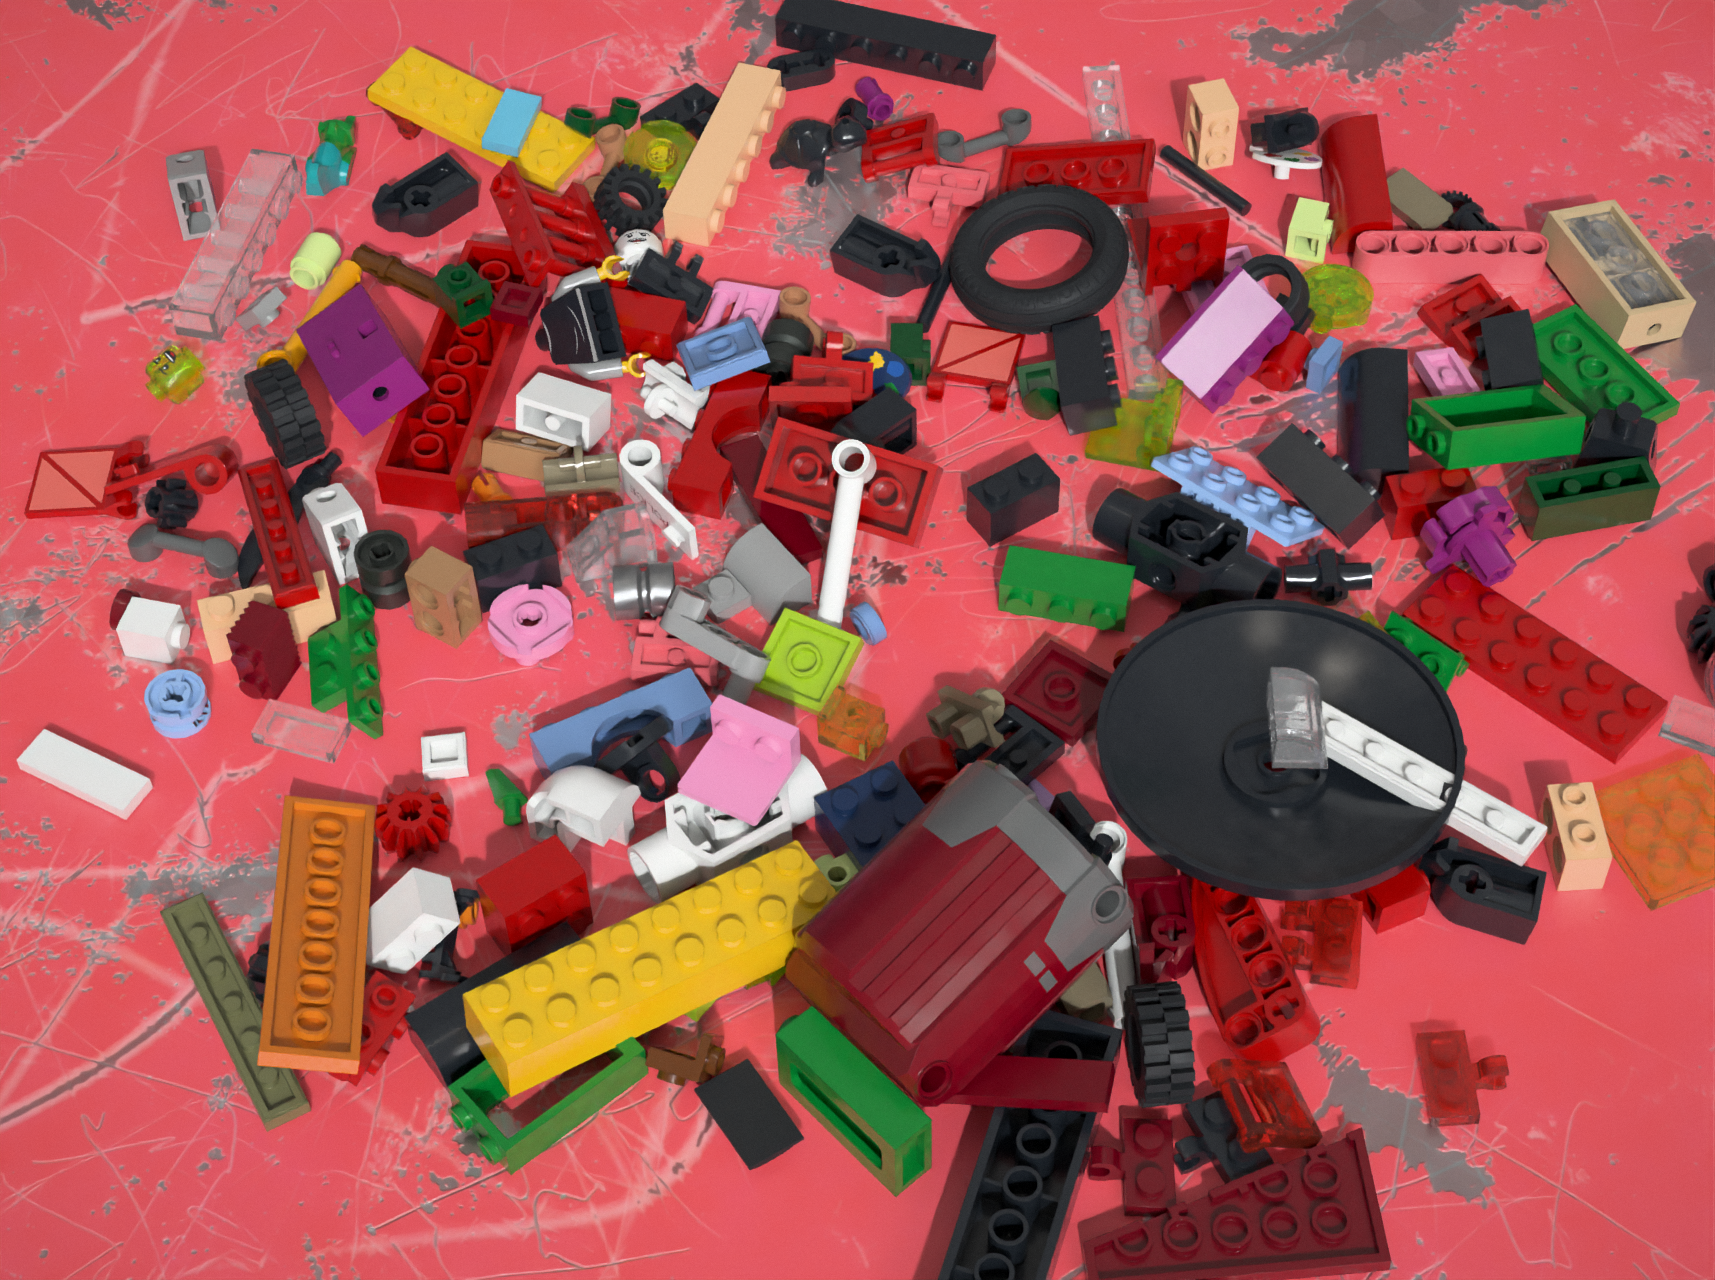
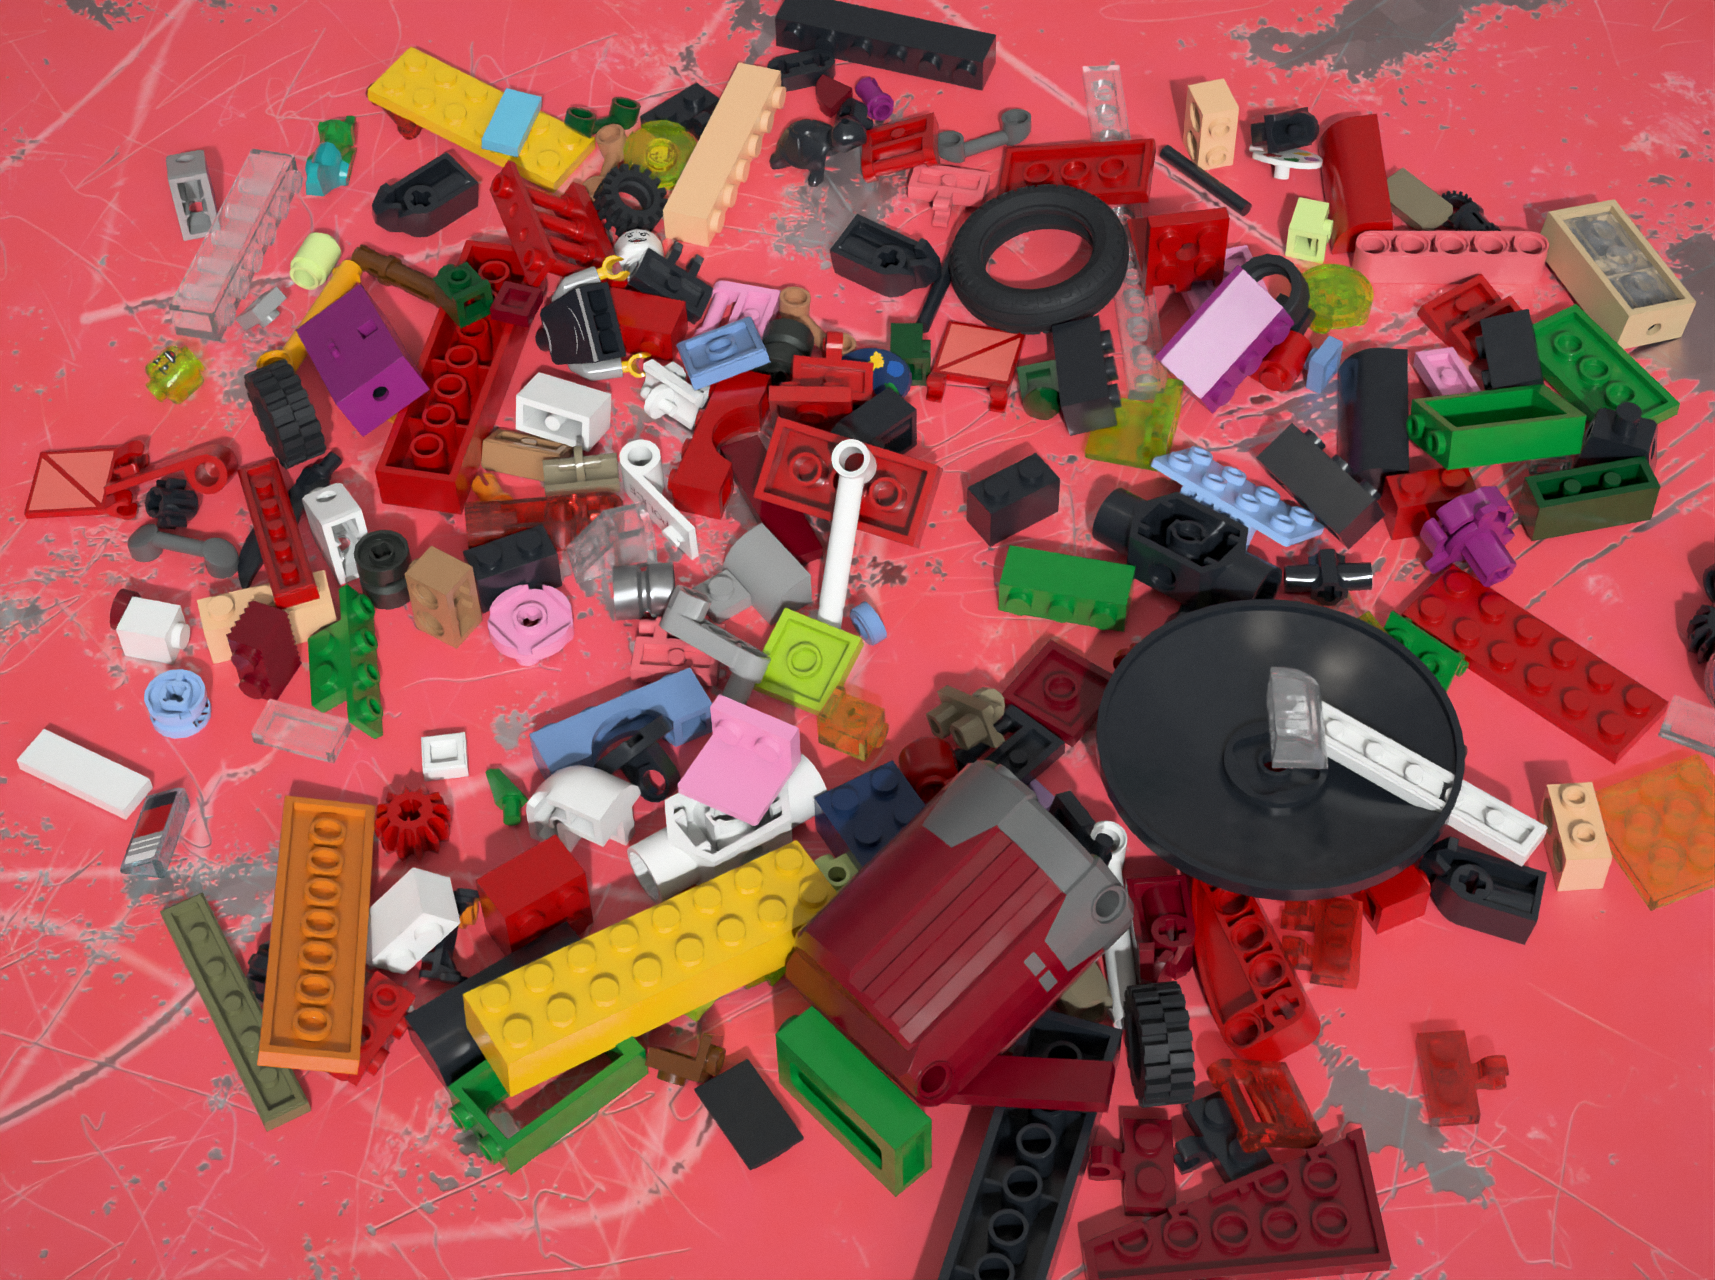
(156, 834): none -> slope
(831, 95): none -> dark red tile

